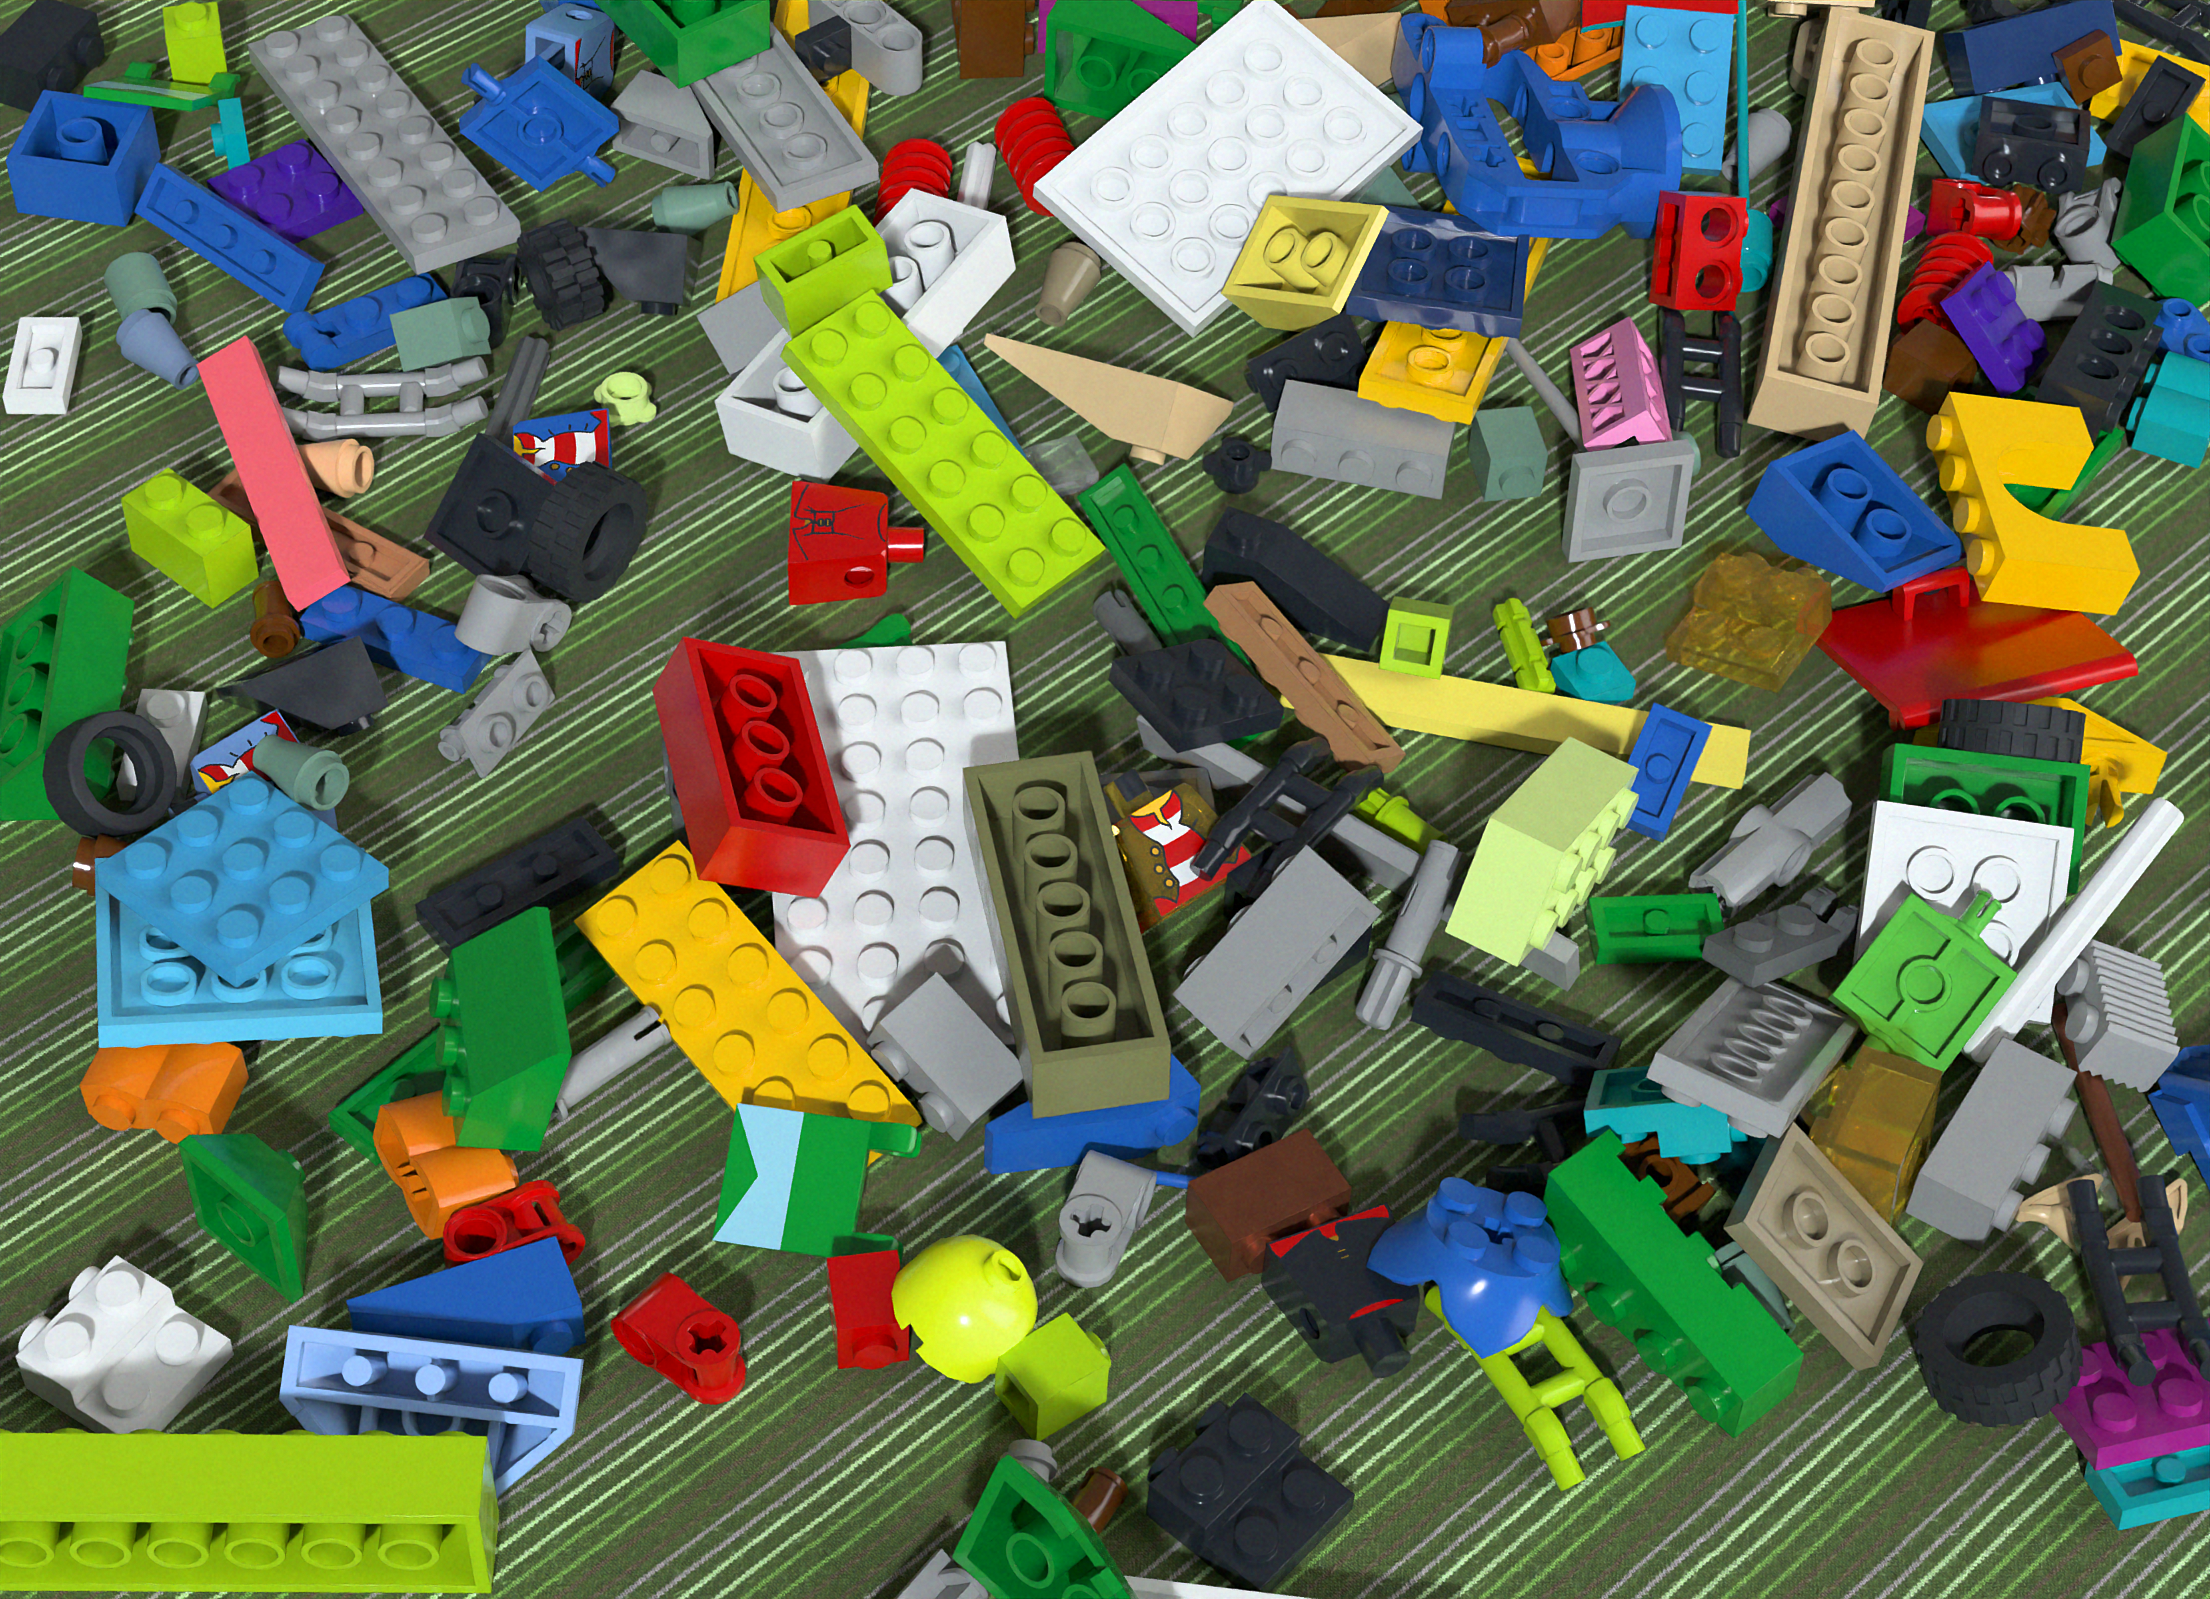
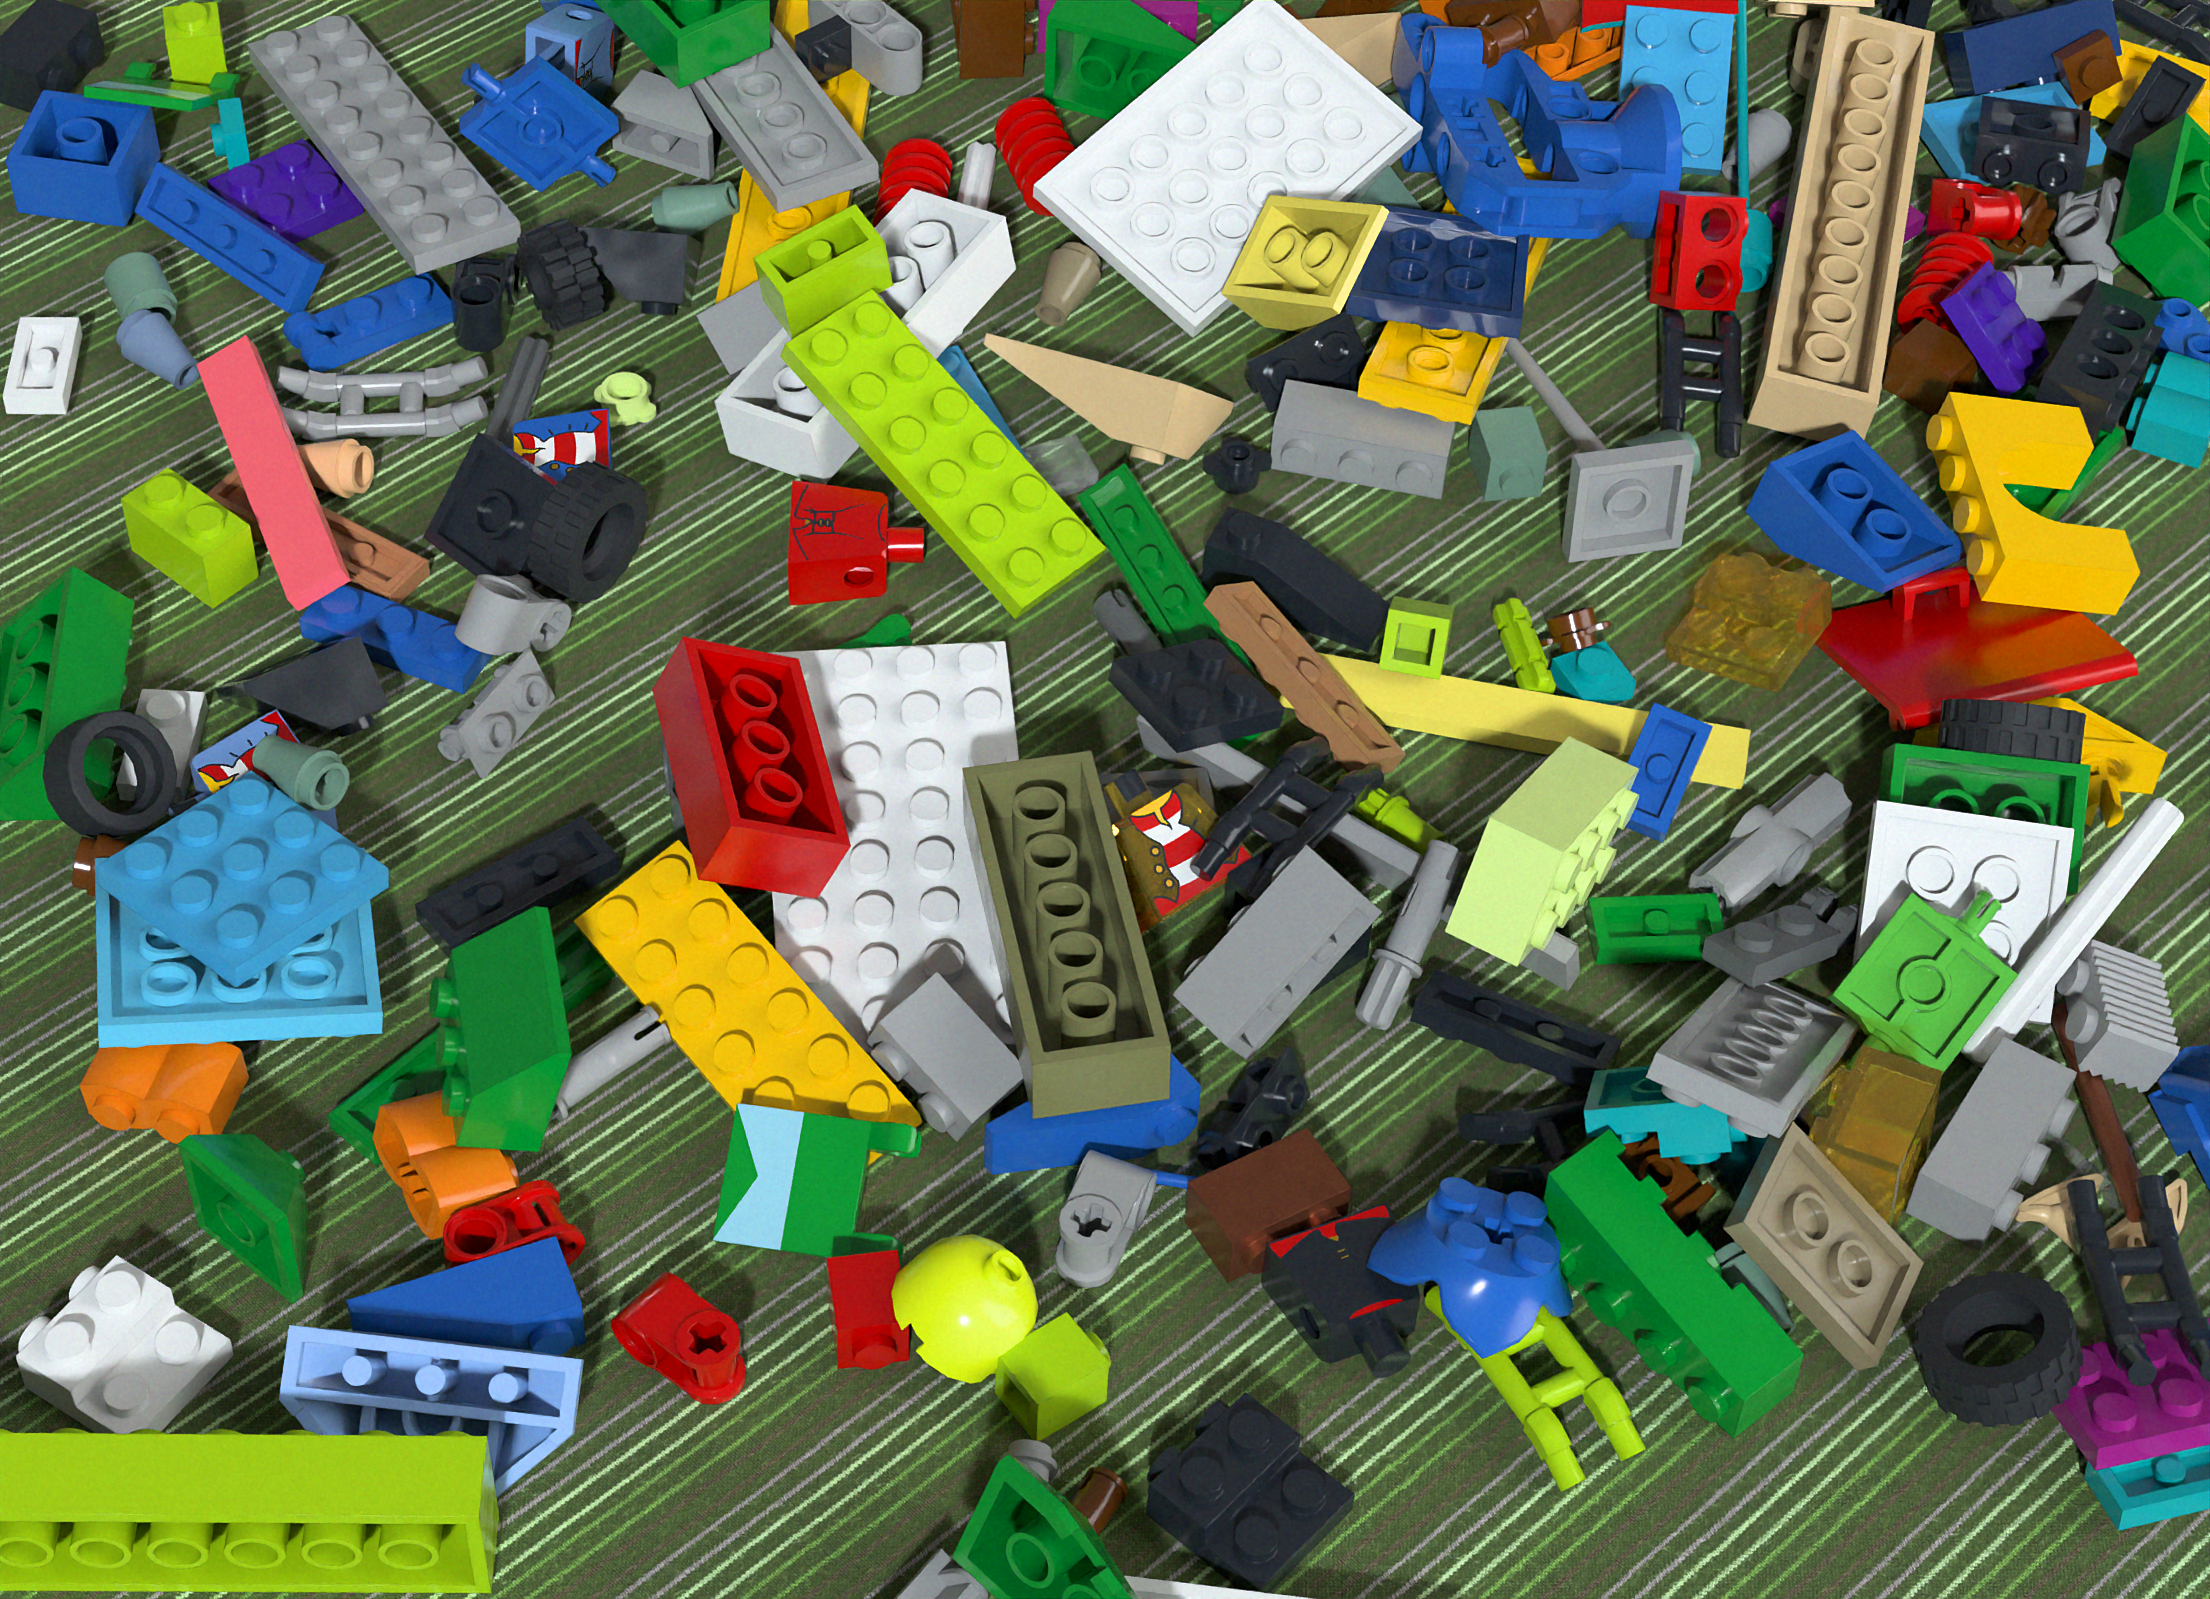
(274, 628): reddish brown pin -> none
(441, 333): sand green brick -> none
(1630, 381): bright pink fence -> none

